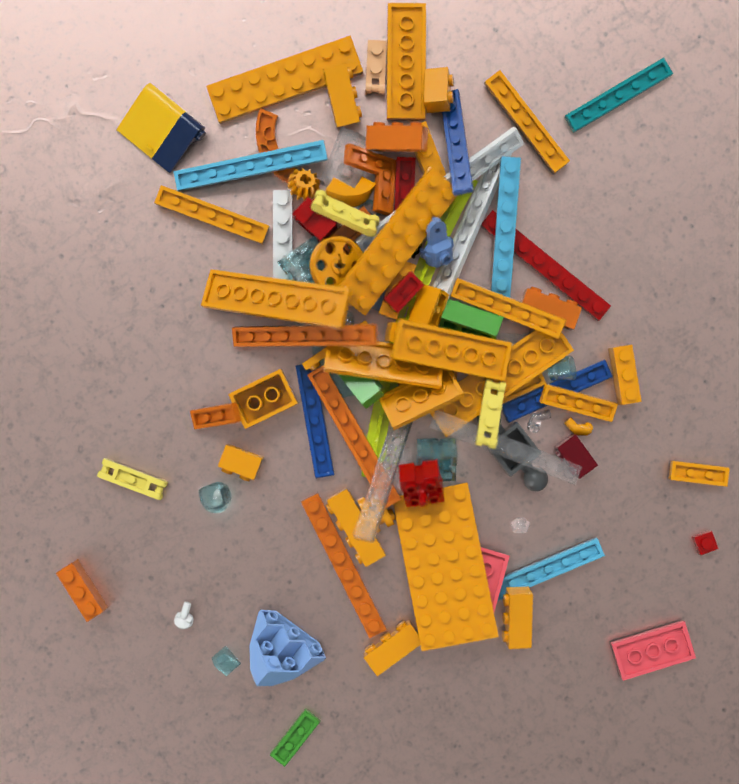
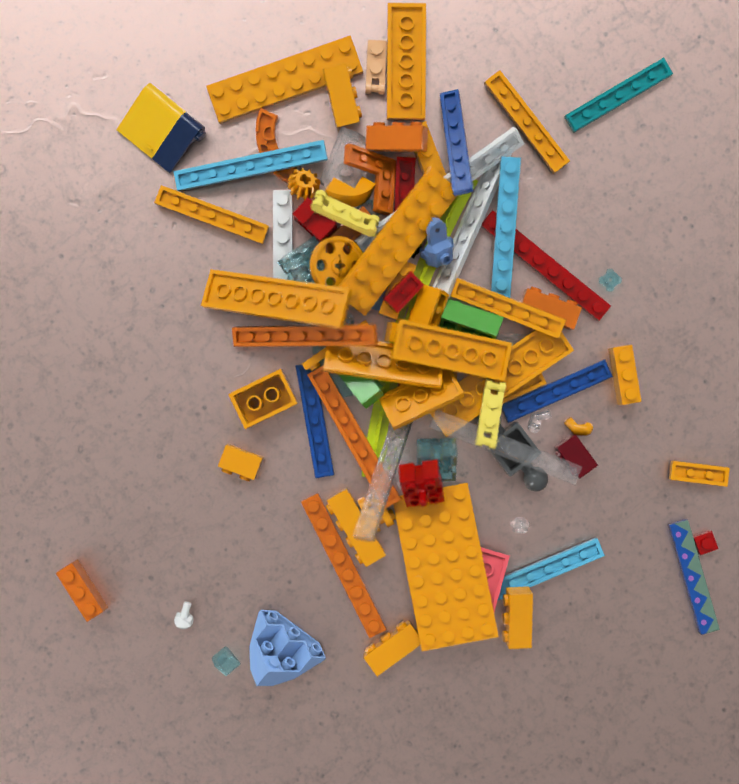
(132, 479): light yellow plate -> none
(215, 415): orange plate -> none
(215, 497): clear light blue hair -> none
(295, 737): bright green tile -> none
(438, 89): light orange brick -> none
(563, 369): clear light blue piece -> none
(578, 402): light orange plate -> none
(605, 280): none -> clear light blue plate
(653, 650): coral plate -> none
(693, 576): none -> tile

